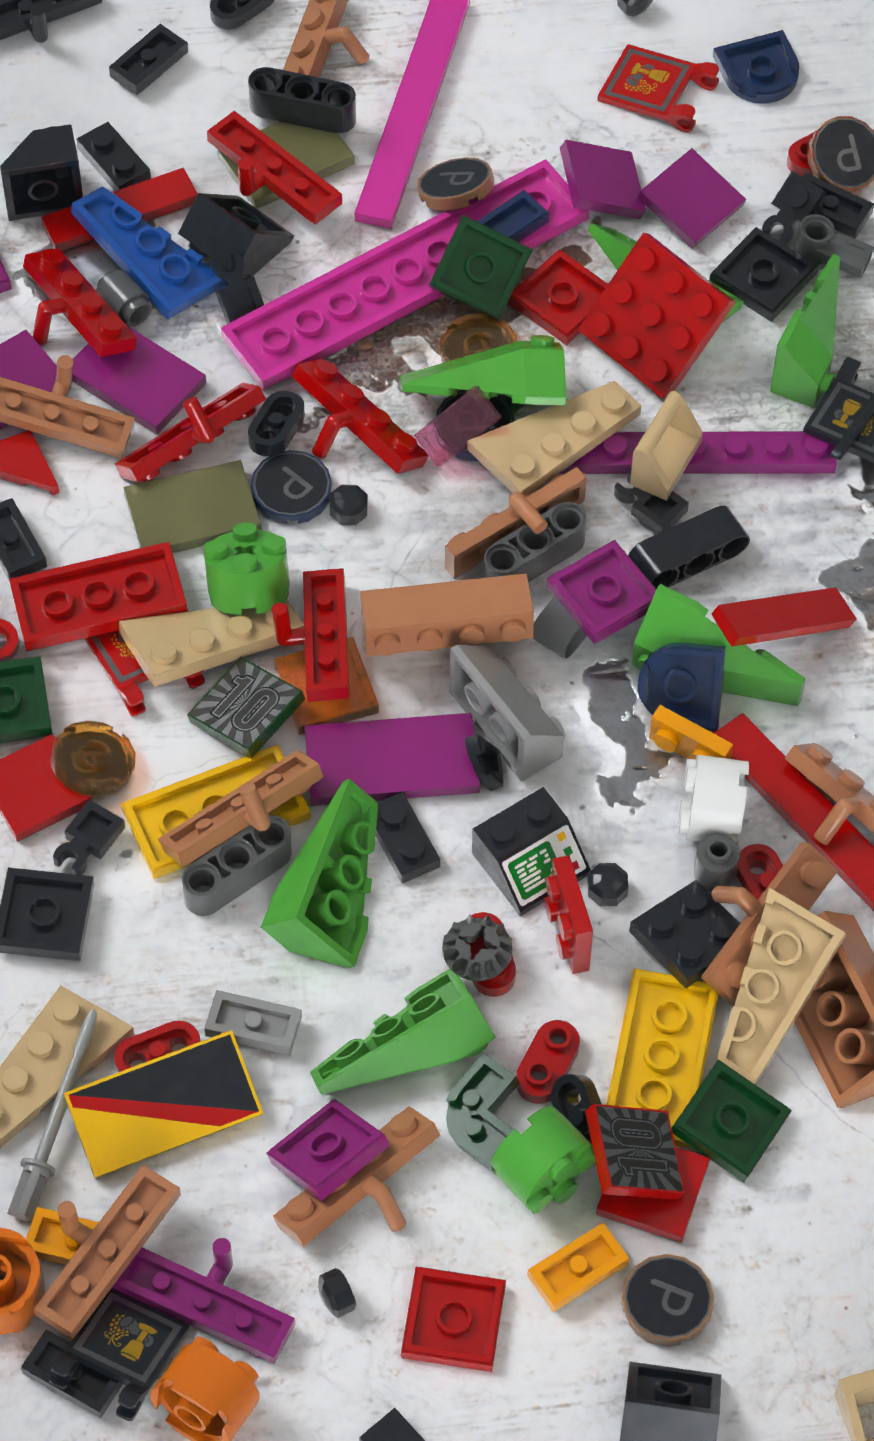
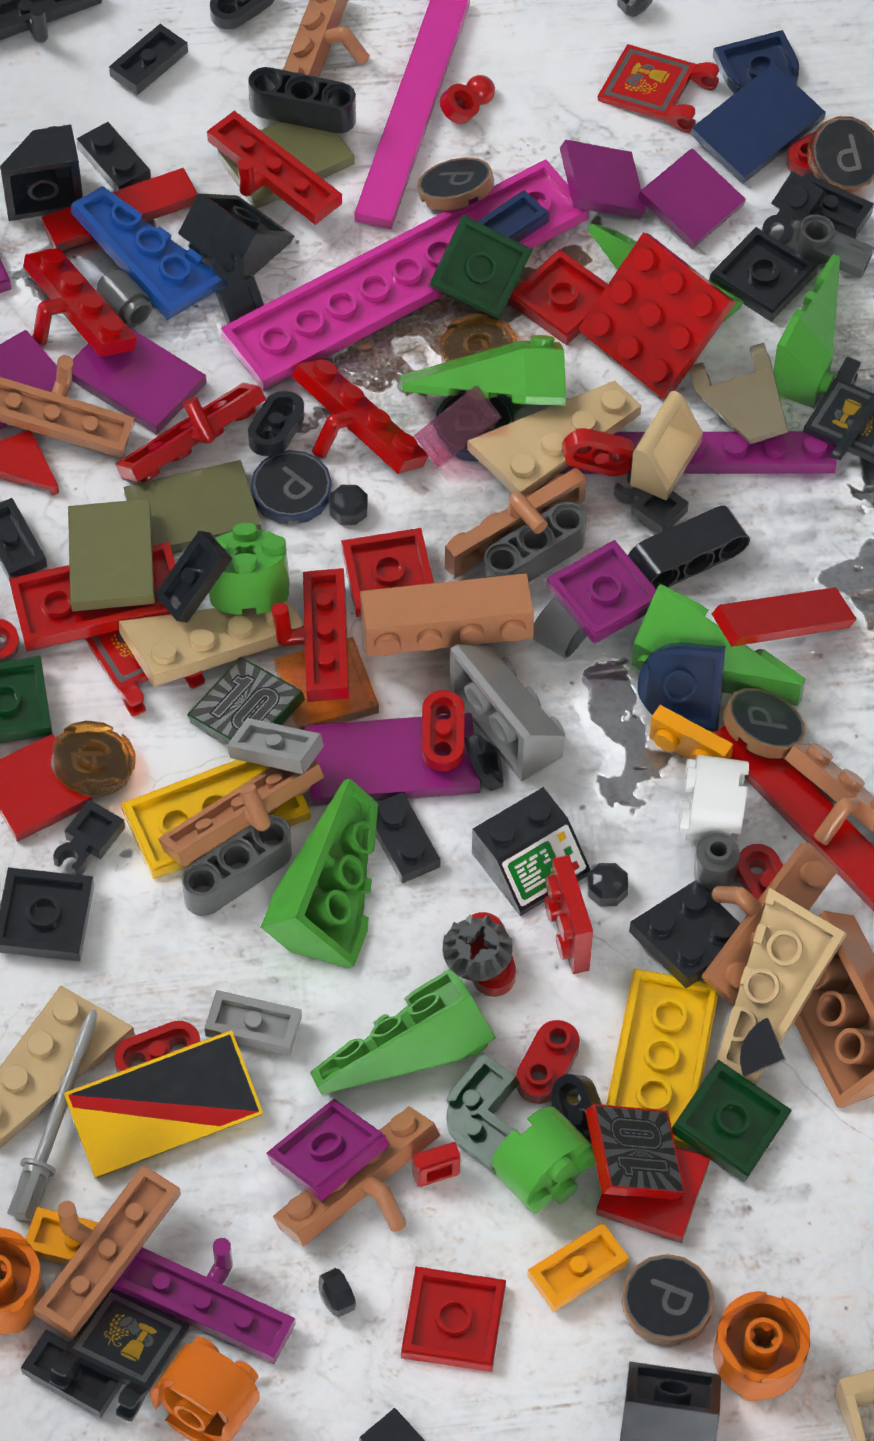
(111, 555): none -> olive tile
(193, 576): none -> black plate
(275, 745): none -> light grey plate
(385, 562): none -> red plate
(436, 1164): none -> red tile
(443, 733): none -> red plate
(463, 101): none -> red plate
(598, 452): none -> red plate
(746, 402): none -> dark tan flag
(758, 123): none -> dark blue tile
(760, 1049): none -> black tile
(764, 722): none -> tile
(769, 1321): none -> orange brick

